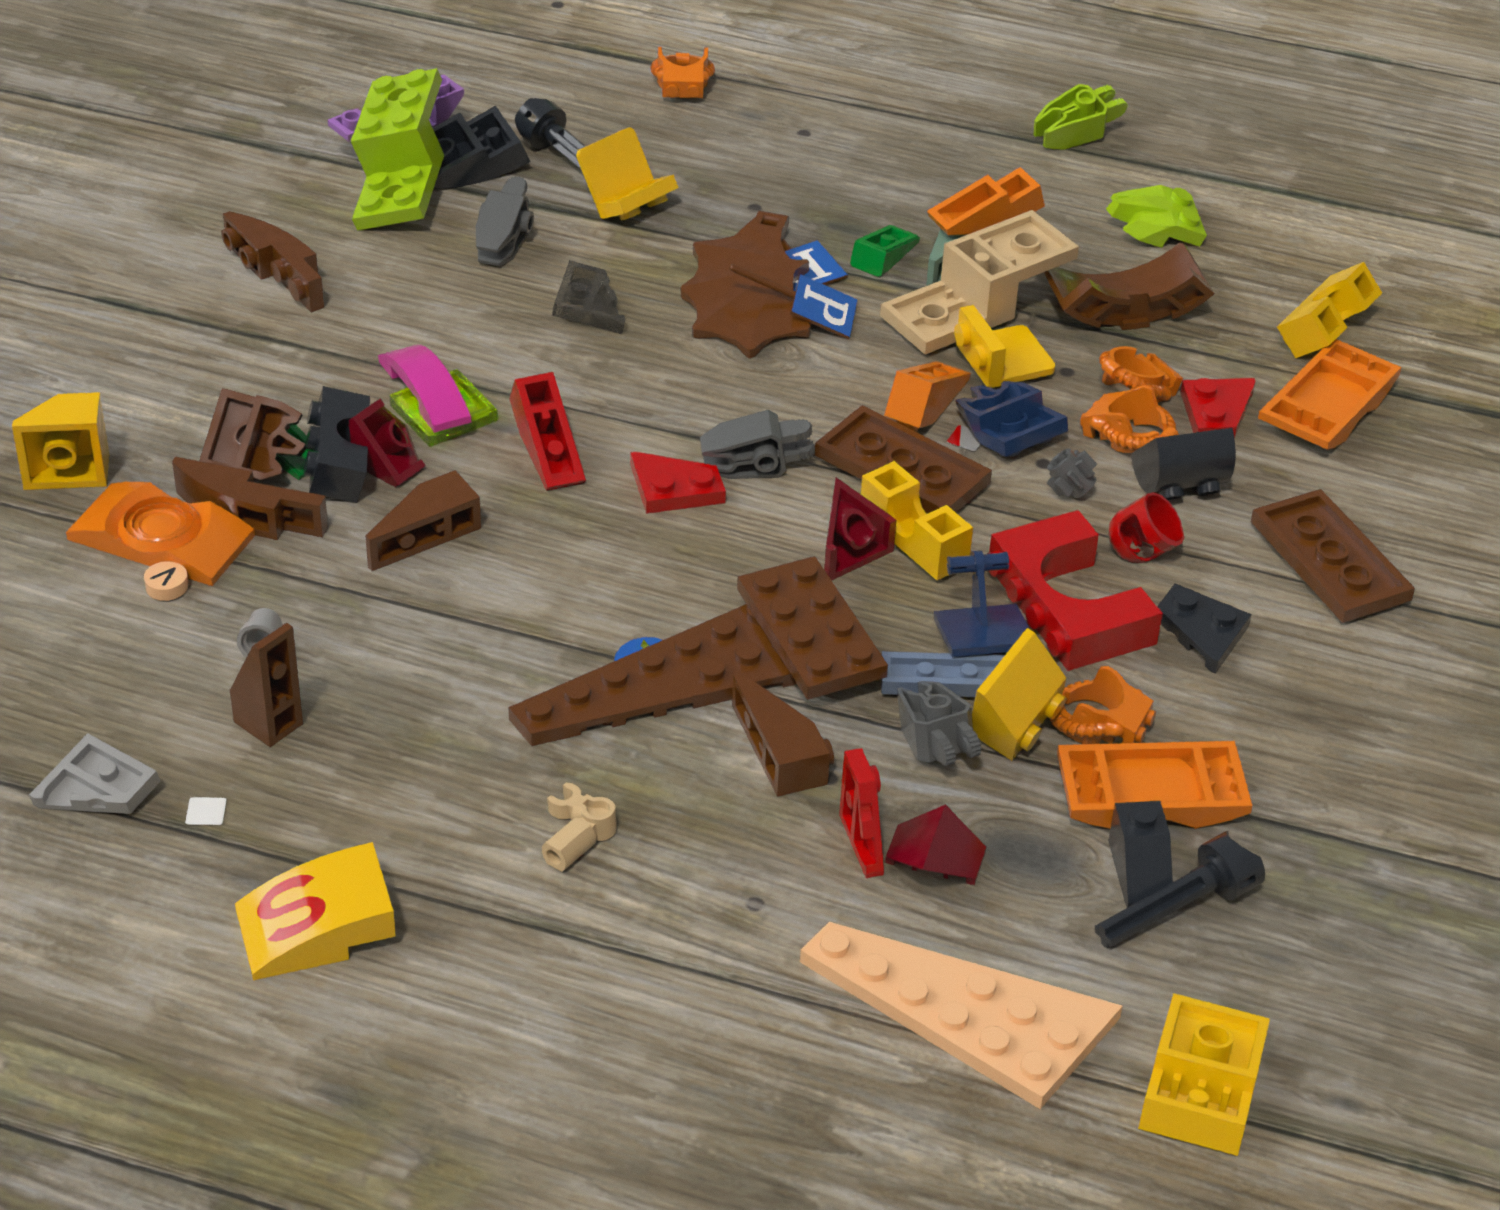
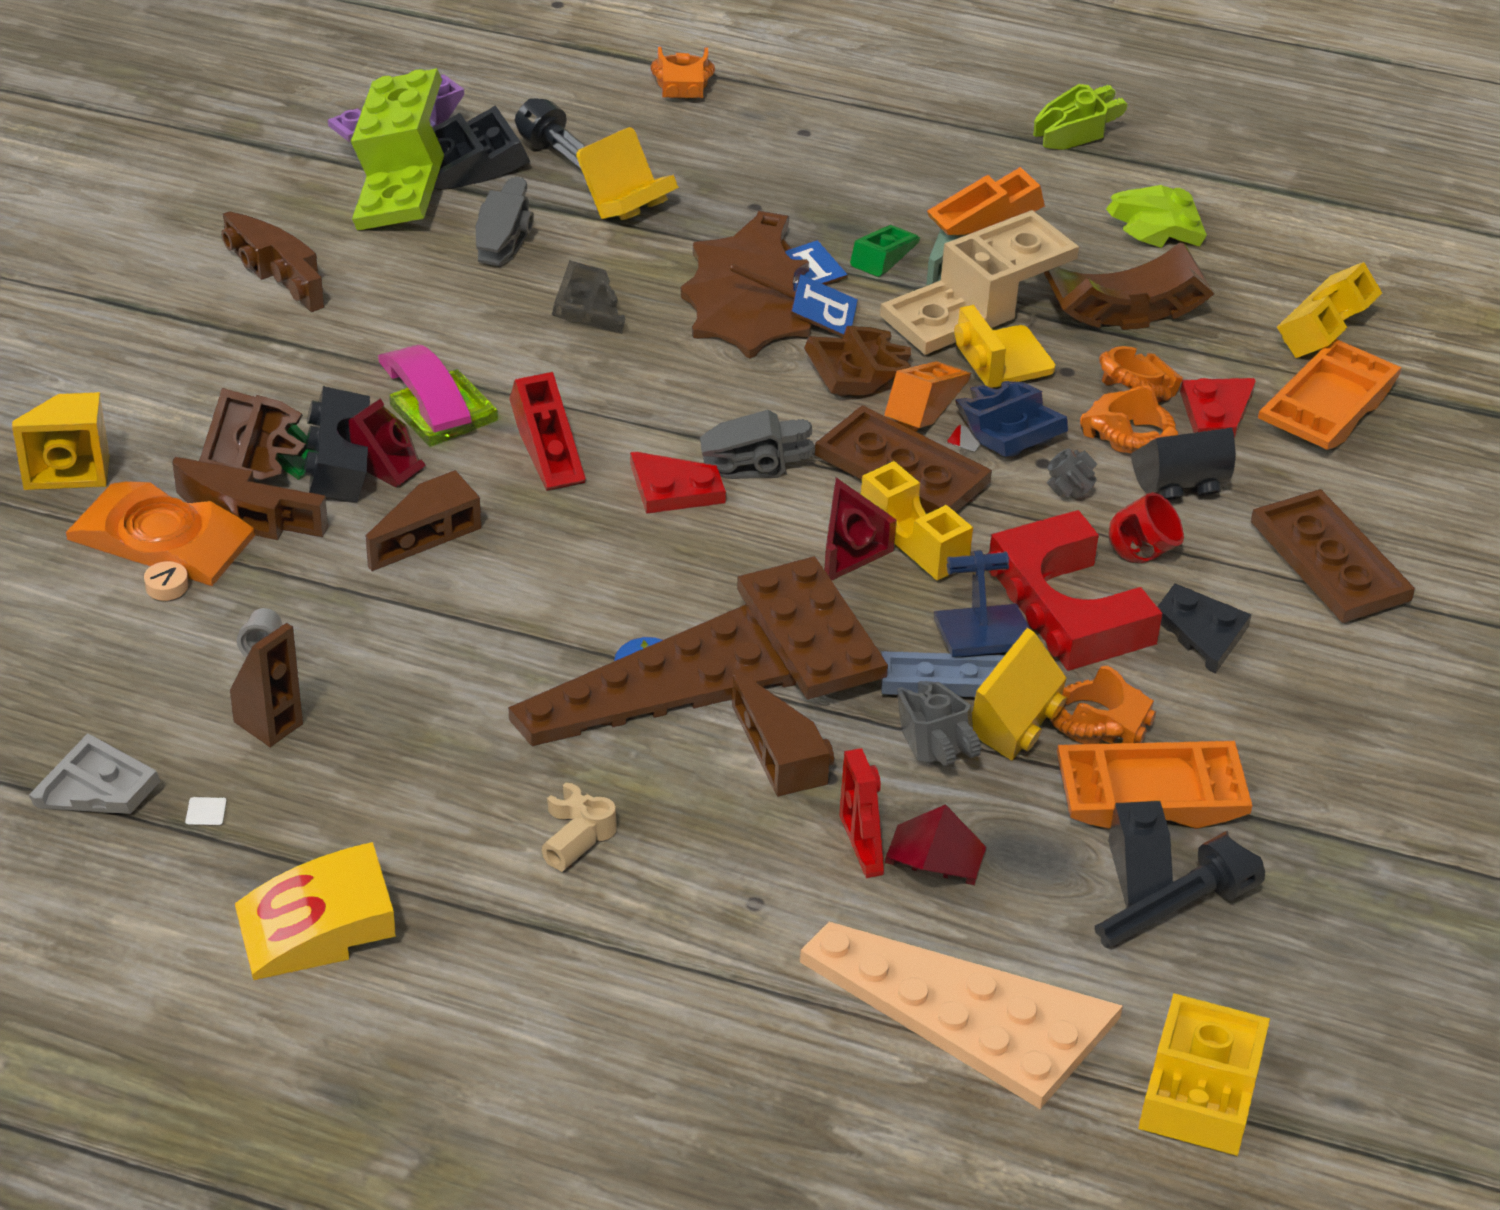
(857, 361): none -> reddish brown plate

